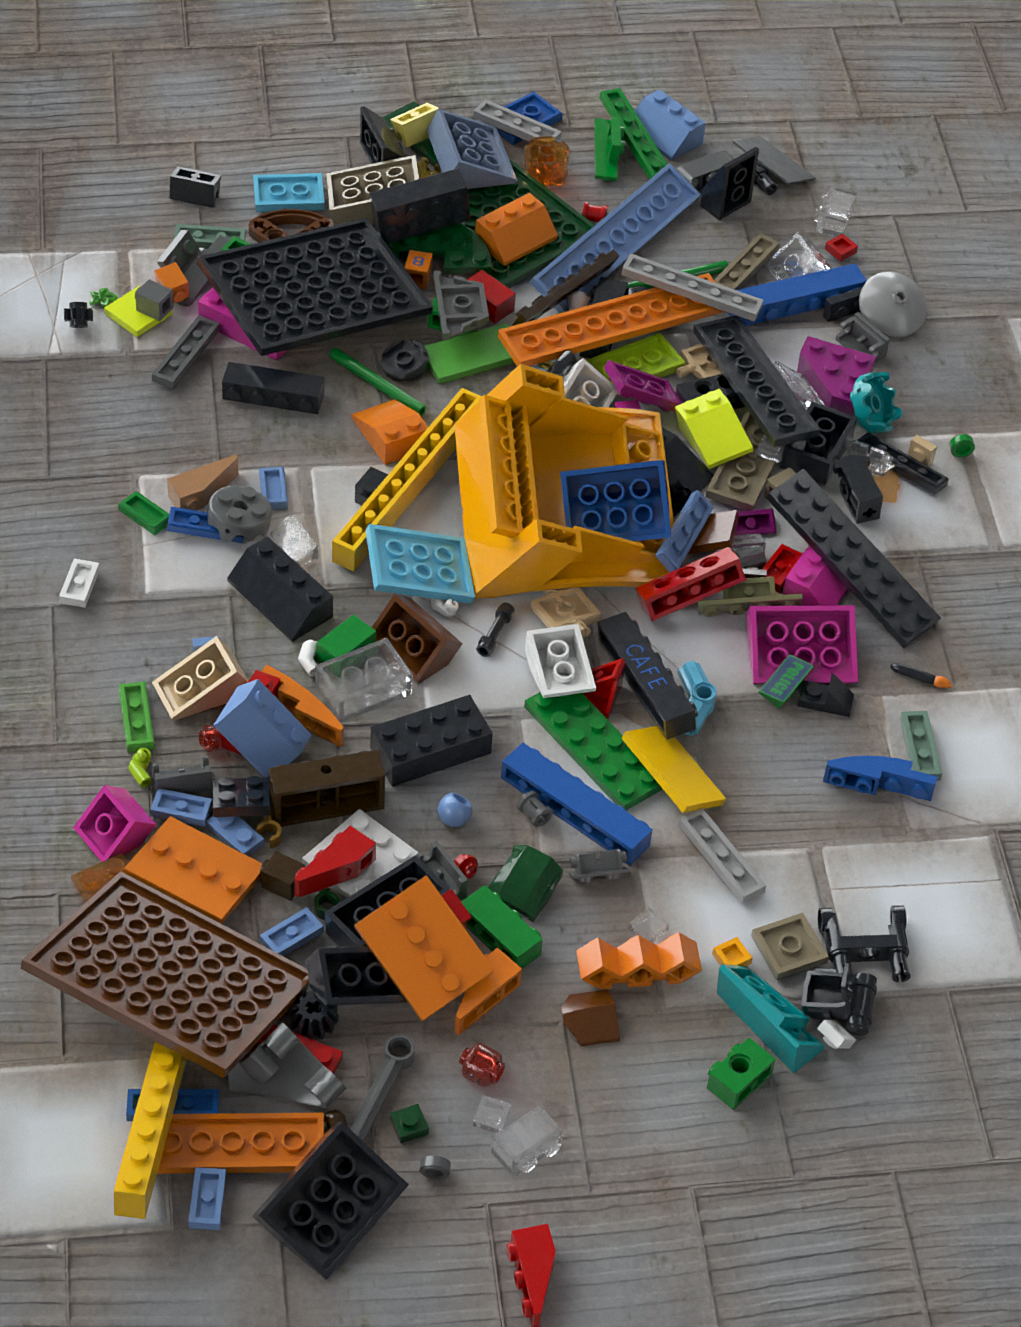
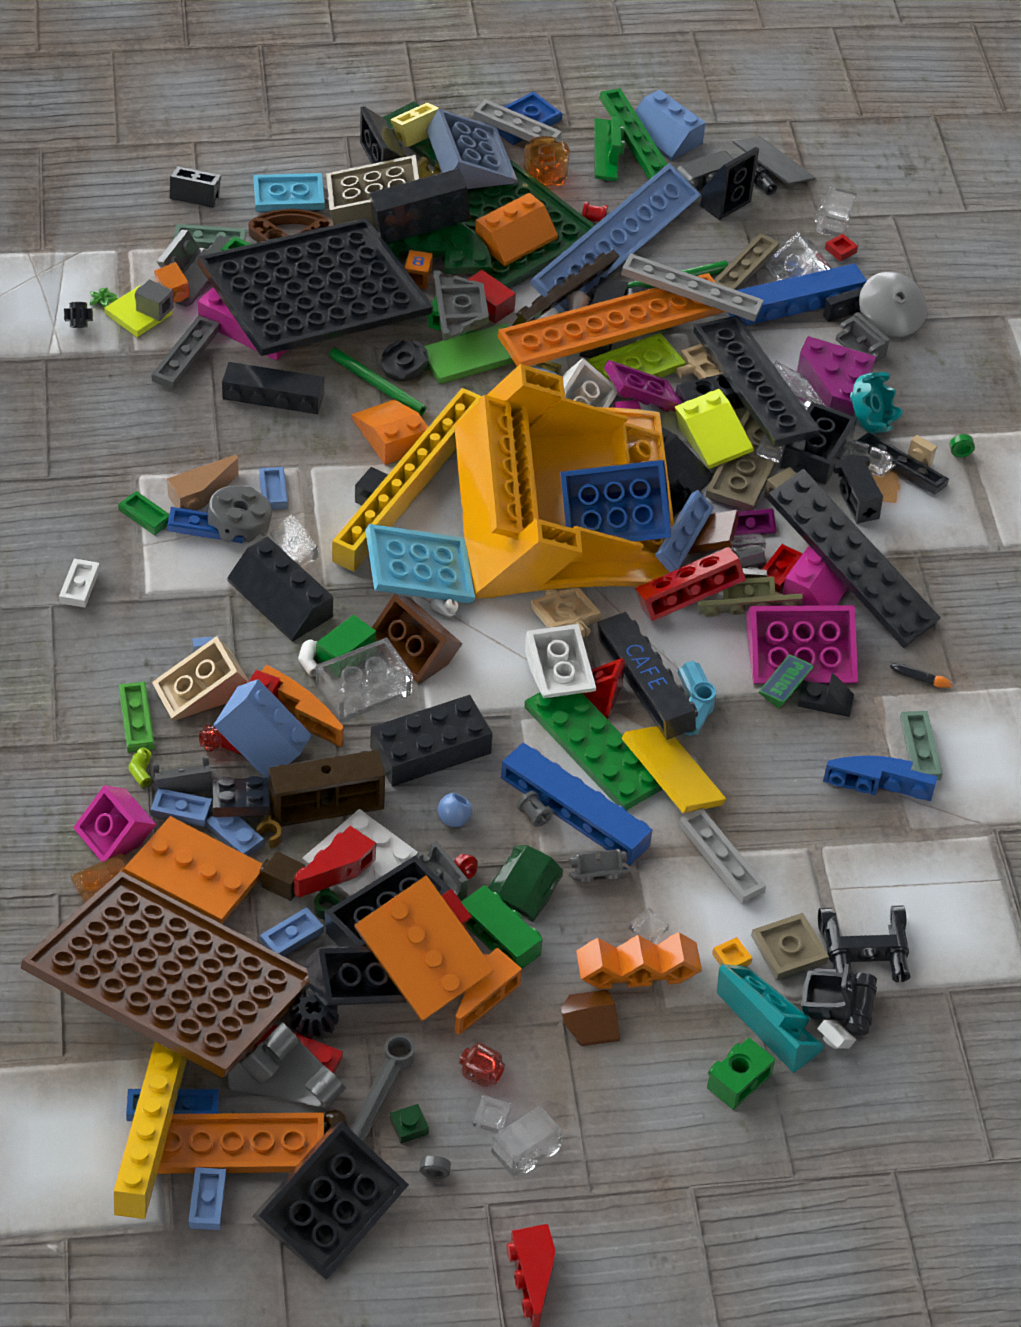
(487, 643): black bar -> none
(563, 363): black bar -> none

